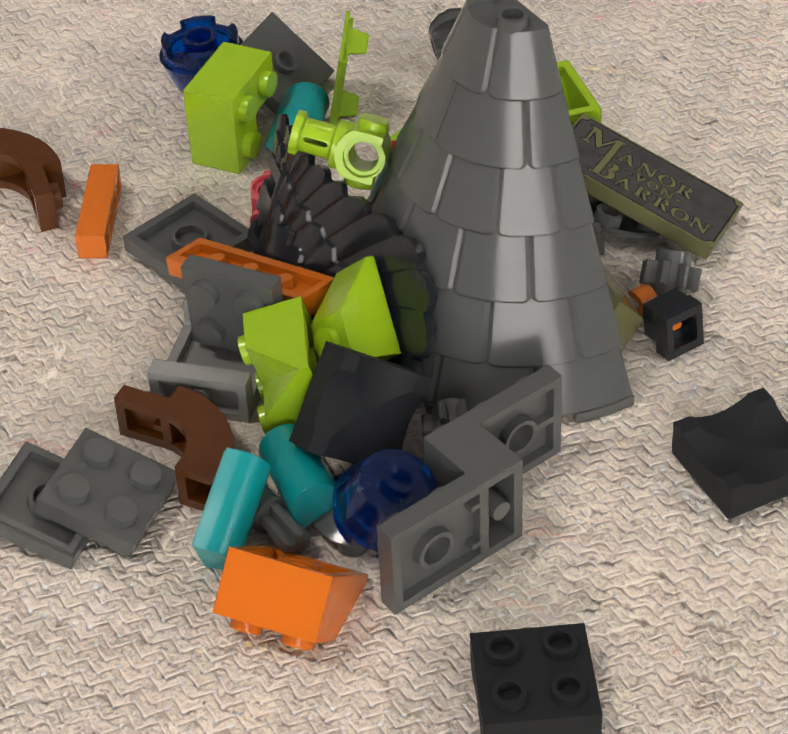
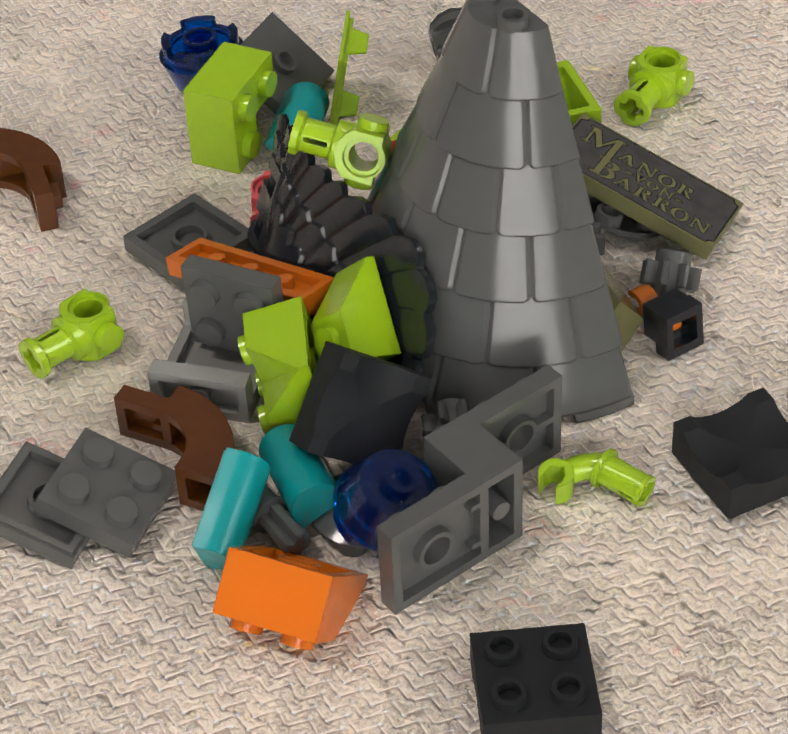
(81, 332): none -> lime connector
(98, 211): orange piece -> none
(601, 470): none -> lime piece
(656, 81): none -> lime connector

